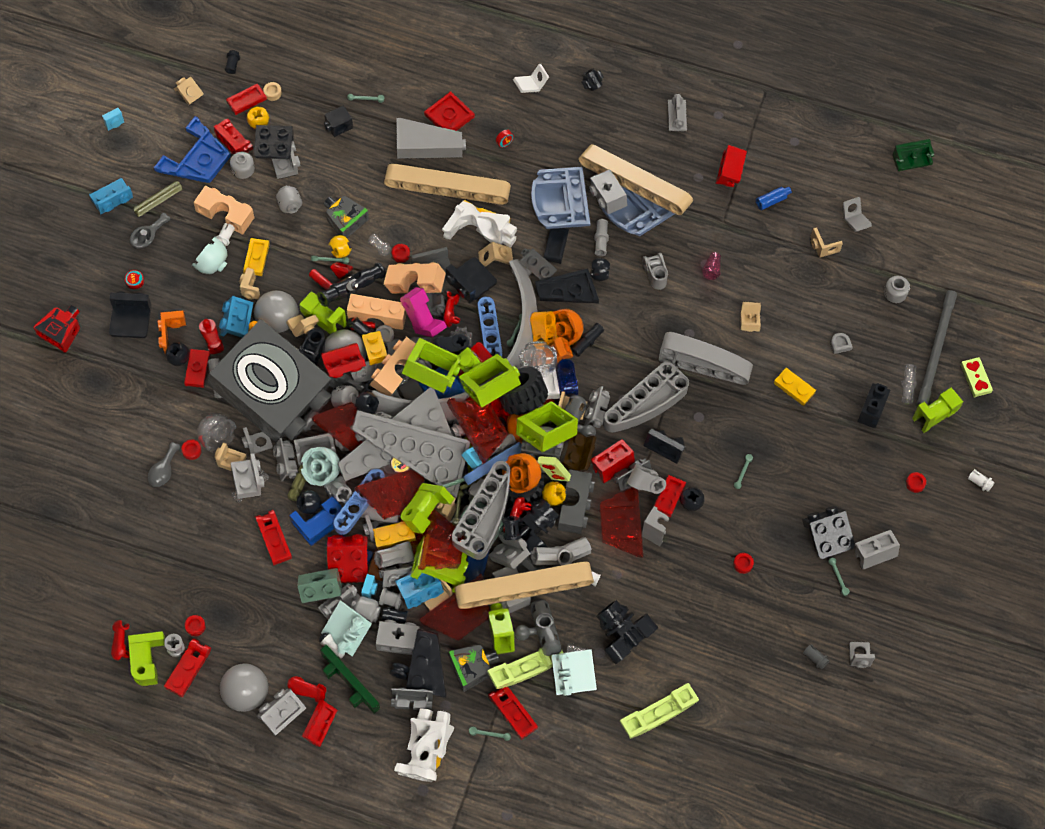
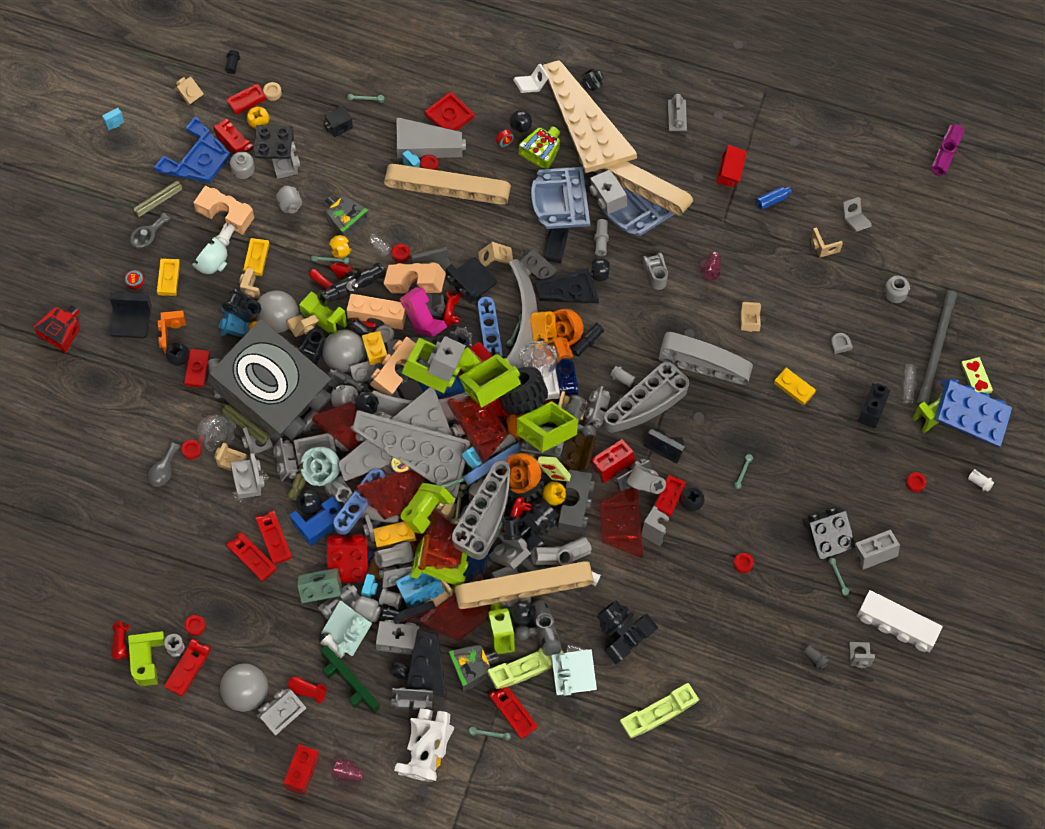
(111, 196): dark azure bracket -> none
(168, 277): none -> yellow plate
(211, 336): red piece -> none
(241, 305): none -> black piece
(244, 422): none -> olive axle
(251, 557): none -> red plate
(301, 769): none -> red brick
(319, 723): red plate -> none
(343, 360): red bracket -> none
(347, 771): none -> clear pink cone
(410, 159): none -> medium azure plate
(414, 612): none -> black tile
(429, 162): none -> red tile
(446, 358): none -> light grey brick
(492, 226): white hips -> none
(520, 121): none -> black piece
(522, 612): none -> black piece
(541, 147): none -> torso
(591, 131): none -> tan wing
(622, 376): none -> light grey pin
(899, 621): none -> white brick
(913, 155): dark green hinge -> none
(945, 156): none -> magenta piece
(973, 412): none -> bracket

